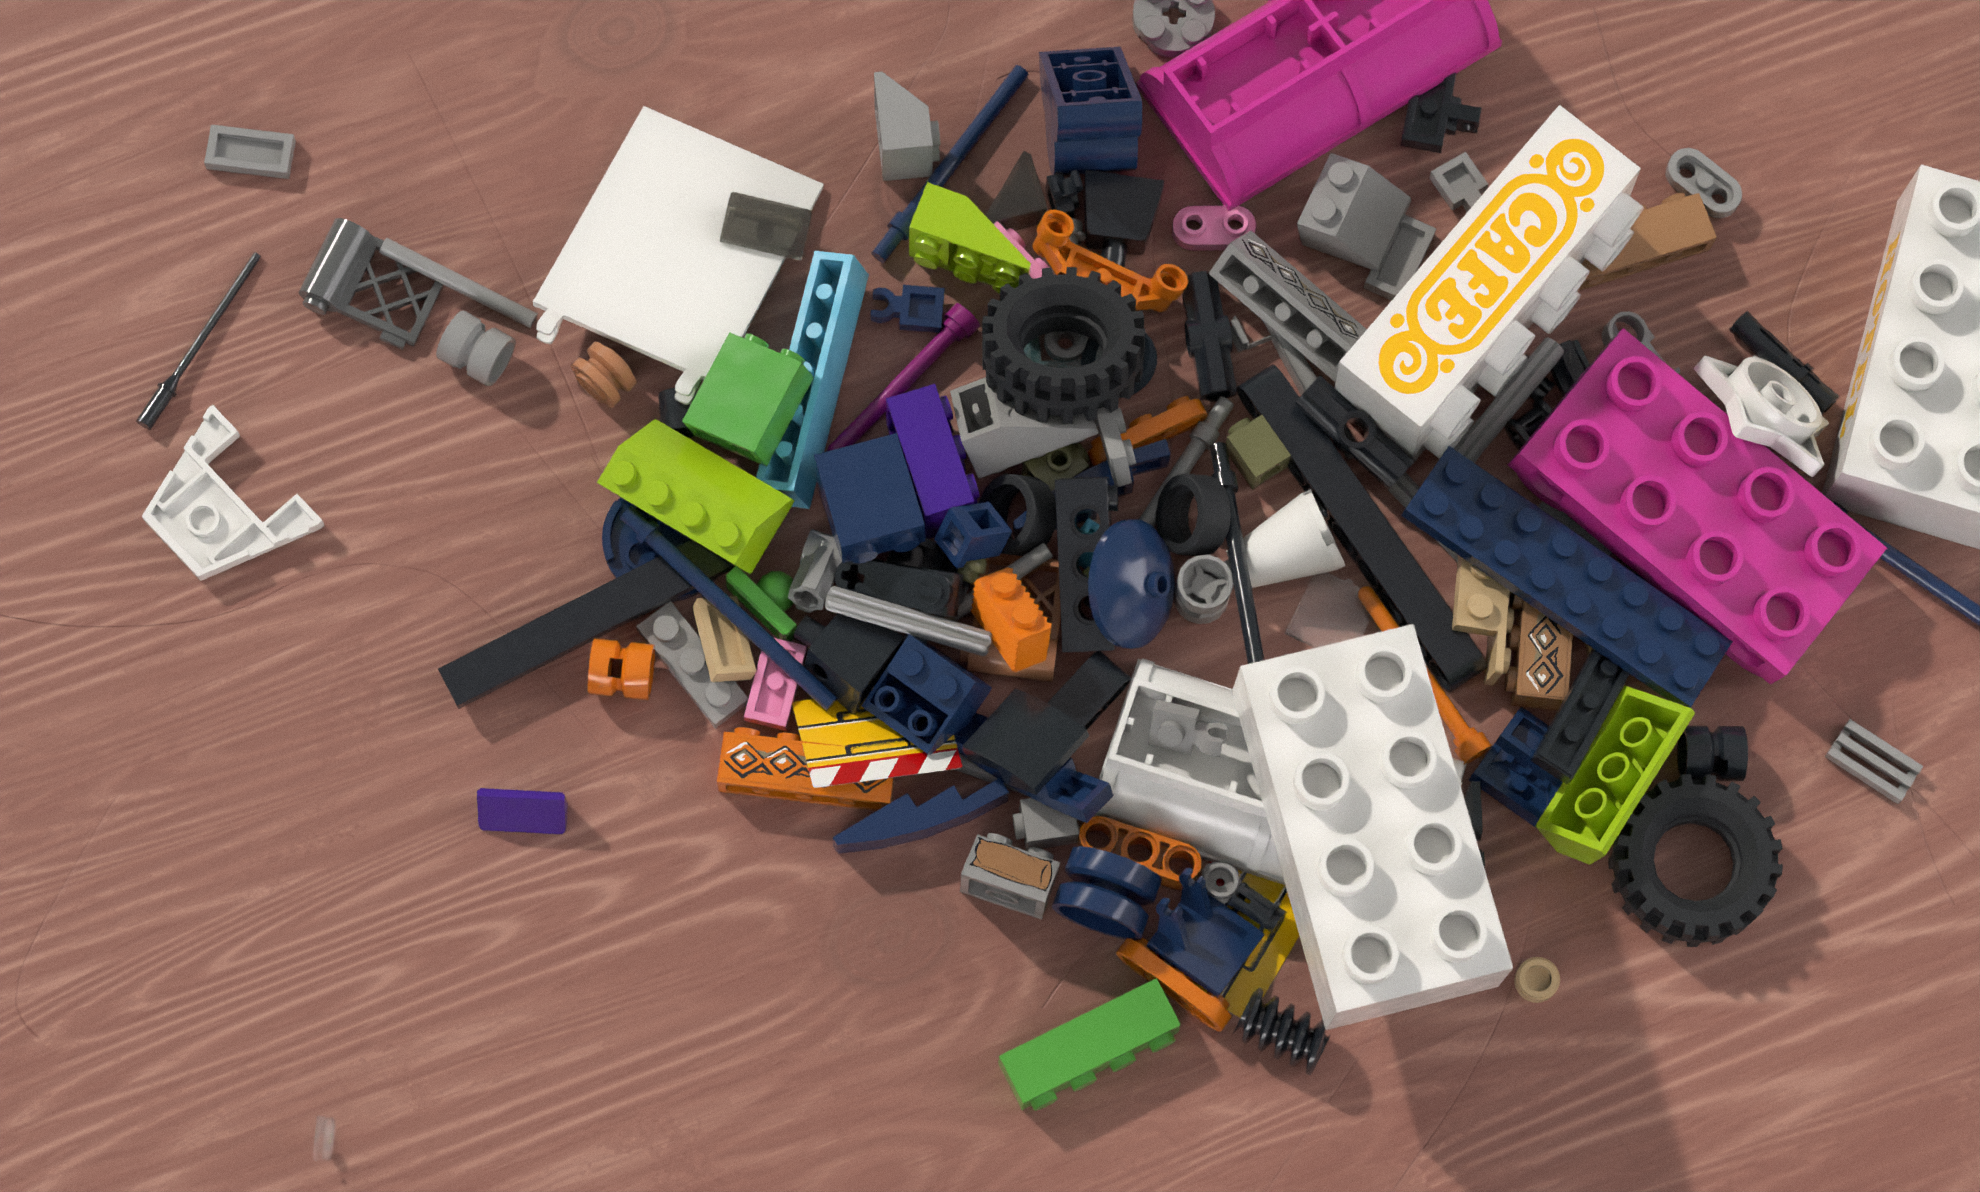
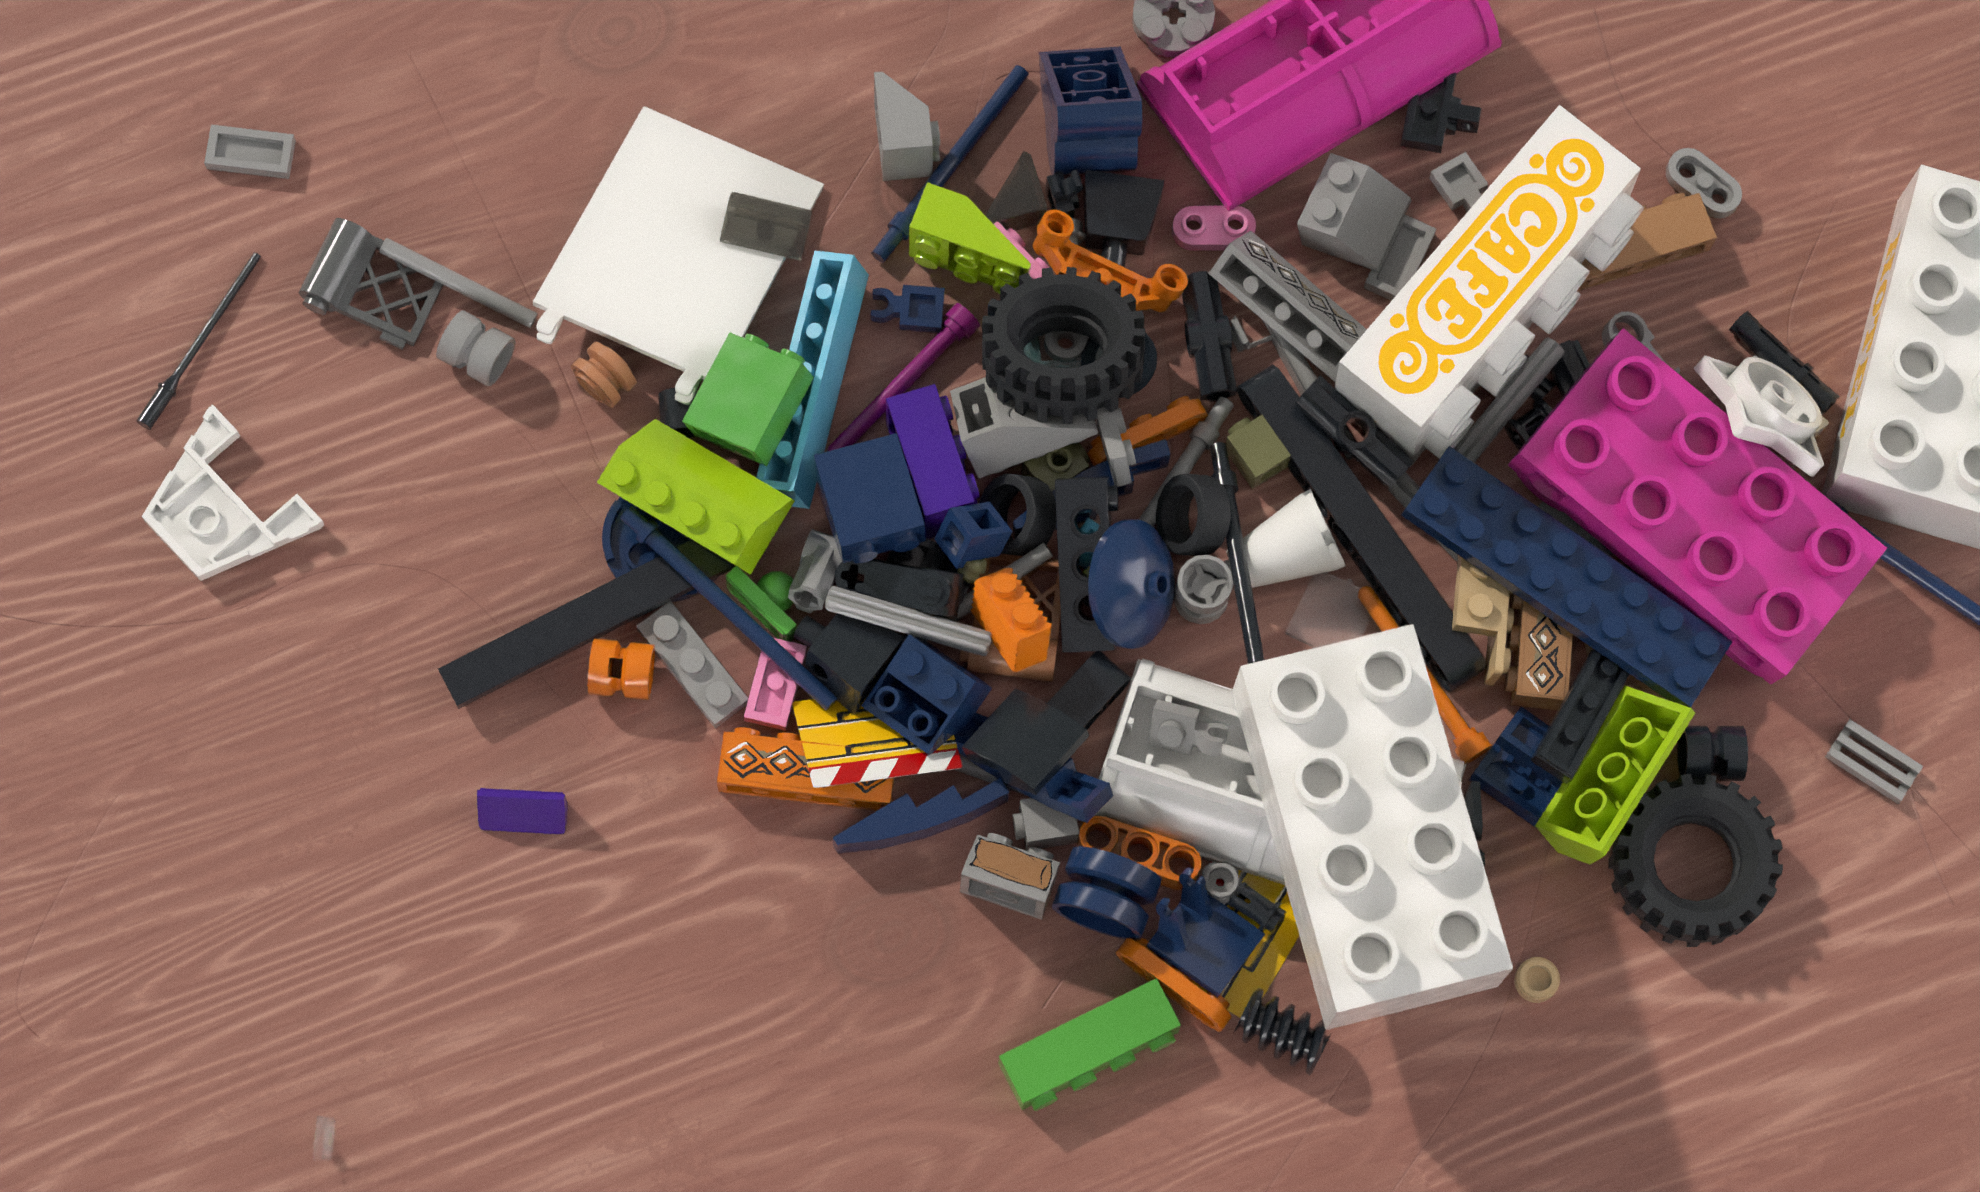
(723, 644): tan tile -> none

